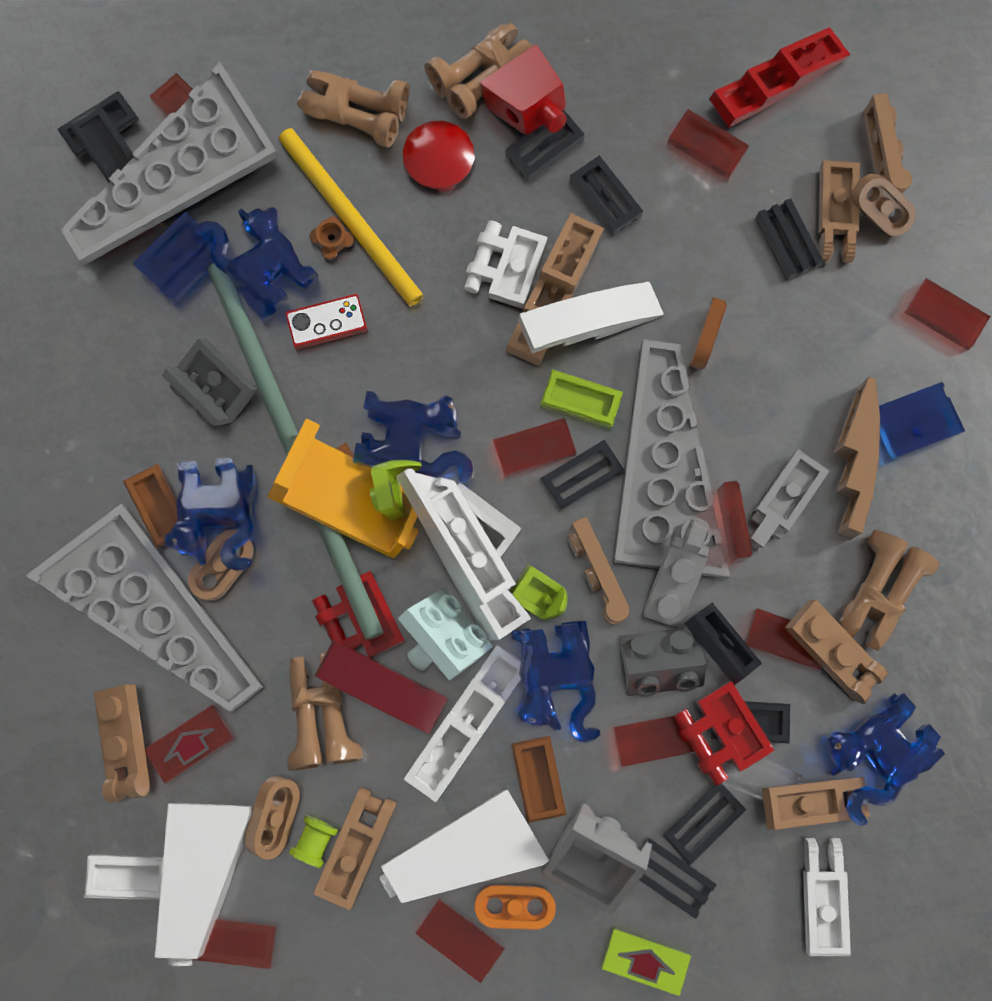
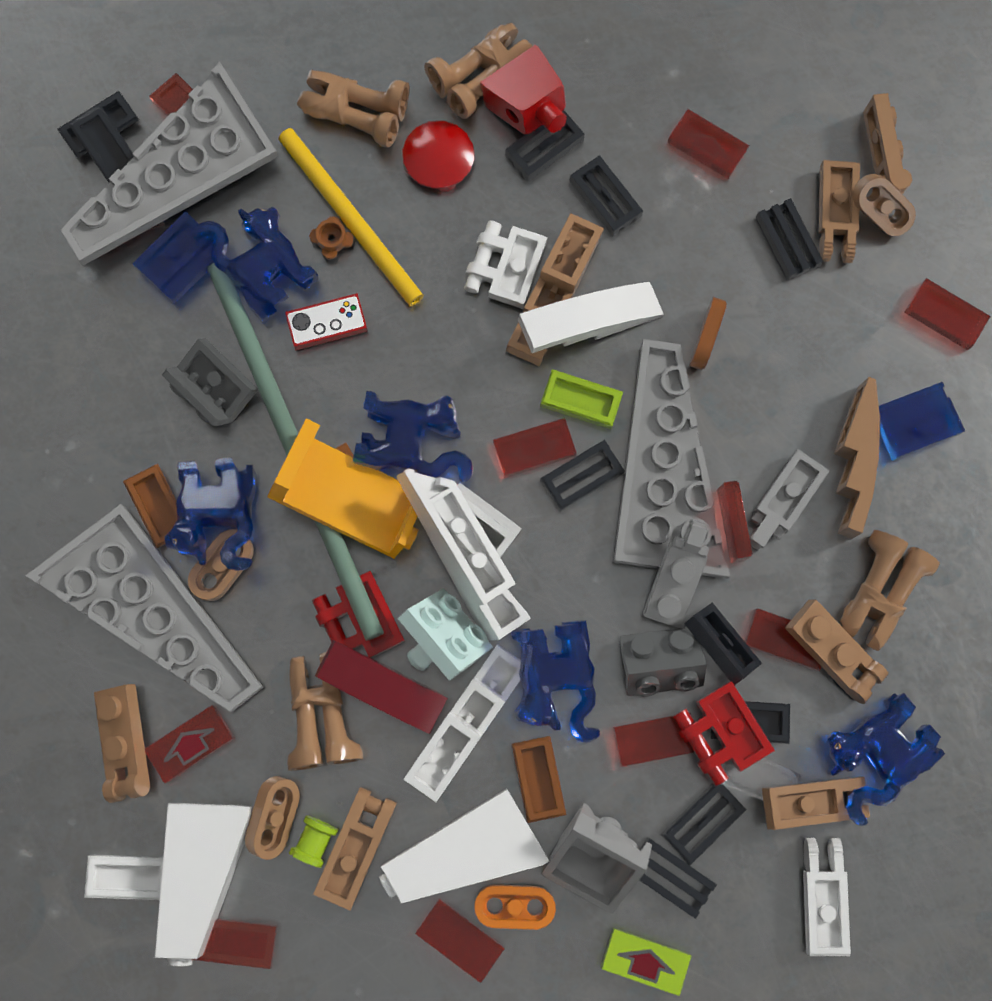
(386, 492): lime plate -> none
(540, 594): lime plate -> none
(599, 573): medium nougat plate -> none
(779, 77): red slope -> none

